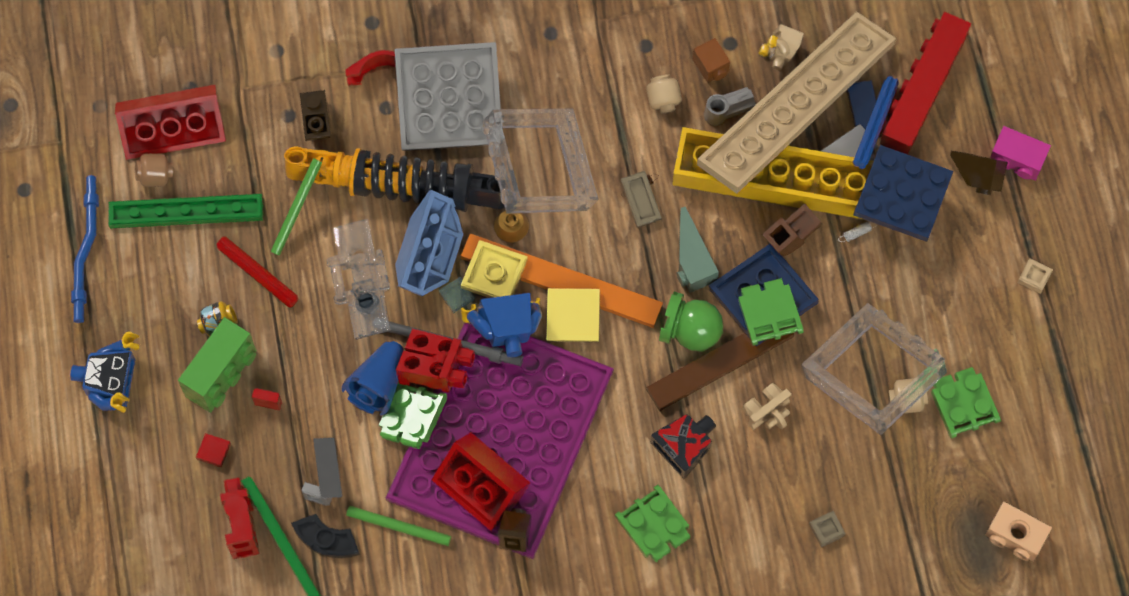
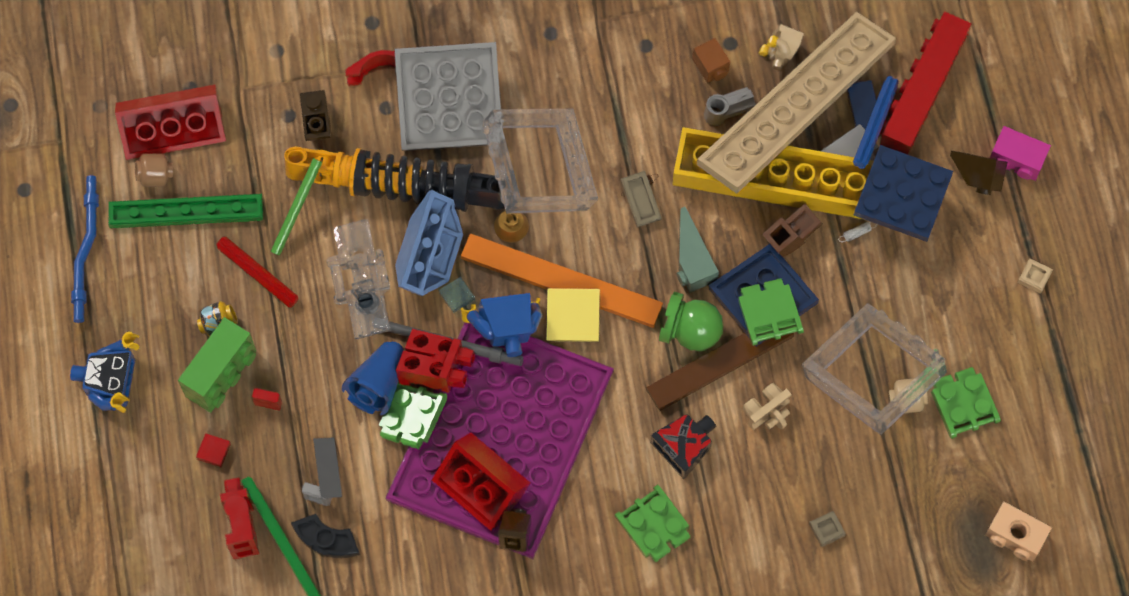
(398, 525): bright green bar -> none
(493, 271): light yellow tile -> none
(664, 93): tan head -> none

